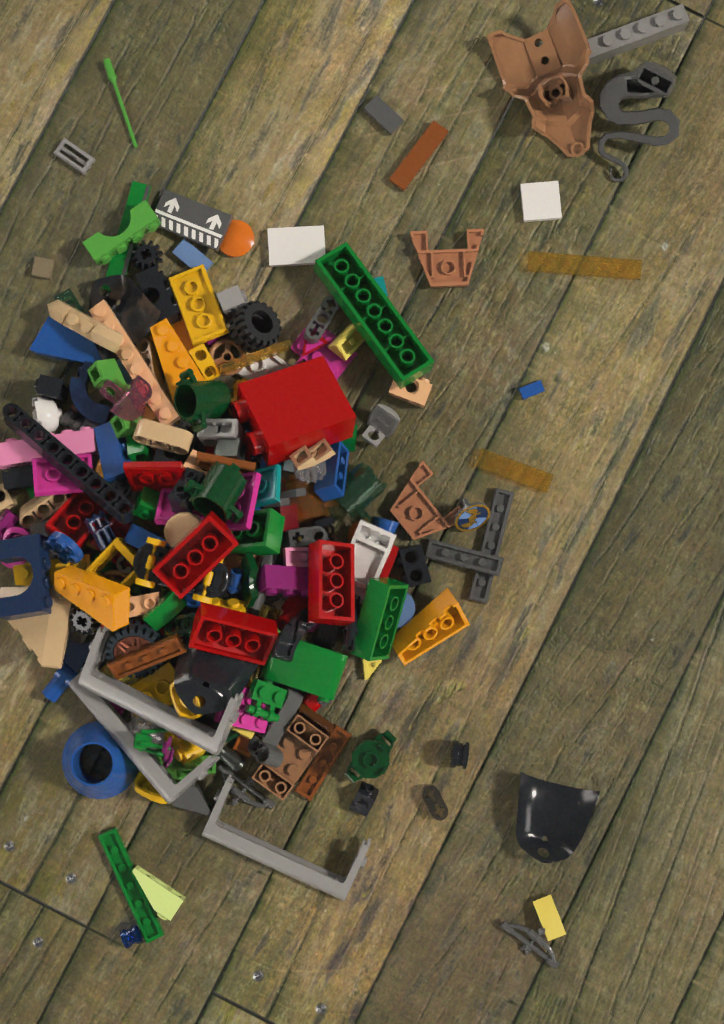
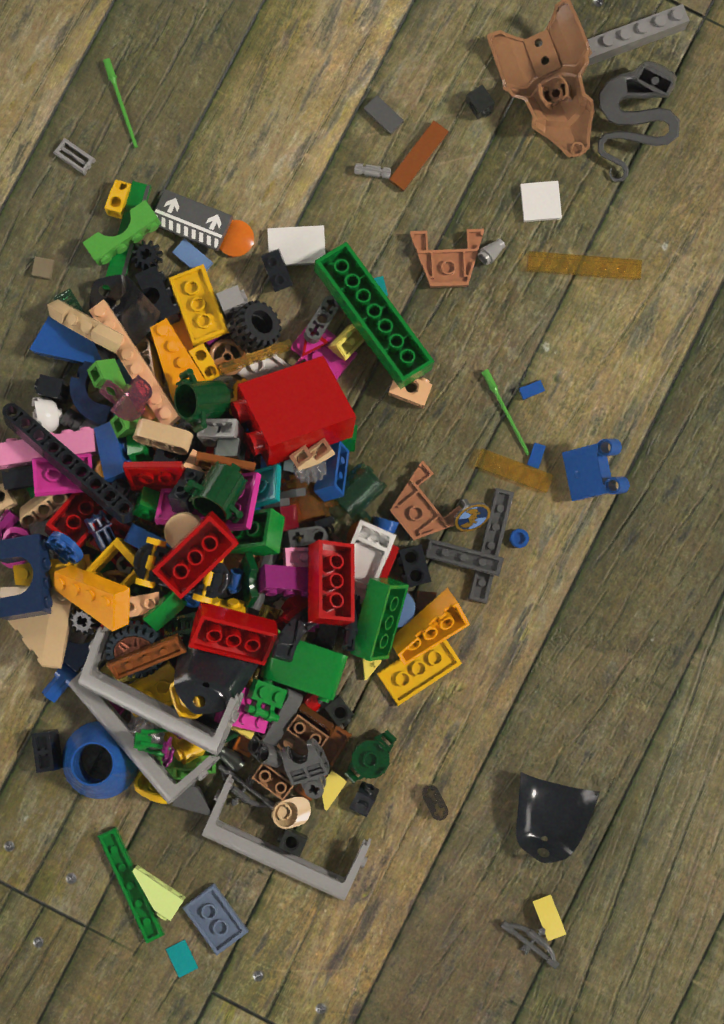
(47, 751): none -> black hinge
(117, 199): none -> yellow leg
(131, 936): clear blue wheel -> none
(182, 958): none -> teal sticker
(215, 919): none -> sand blue tile
(277, 270): none -> black brick
(291, 812): none -> tan cap
(296, 849): none -> pearl dark grey brick
(307, 769): none -> dark grey piece
(333, 786): none -> light yellow tile
(339, 702): none -> pearl dark grey brick
(372, 170): none -> light grey axle
(383, 421): light grey piece -> none
(415, 676): none -> yellow tile
(424, 599): none -> reddish brown tile
(459, 754): black wheel -> none
(480, 102): none -> pearl dark grey brick
(491, 251): none -> light grey cone
(494, 388): none -> bright green piece
(519, 538): none -> blue tile
(536, 455): none -> blue piece
(590, 472): none -> blue piece

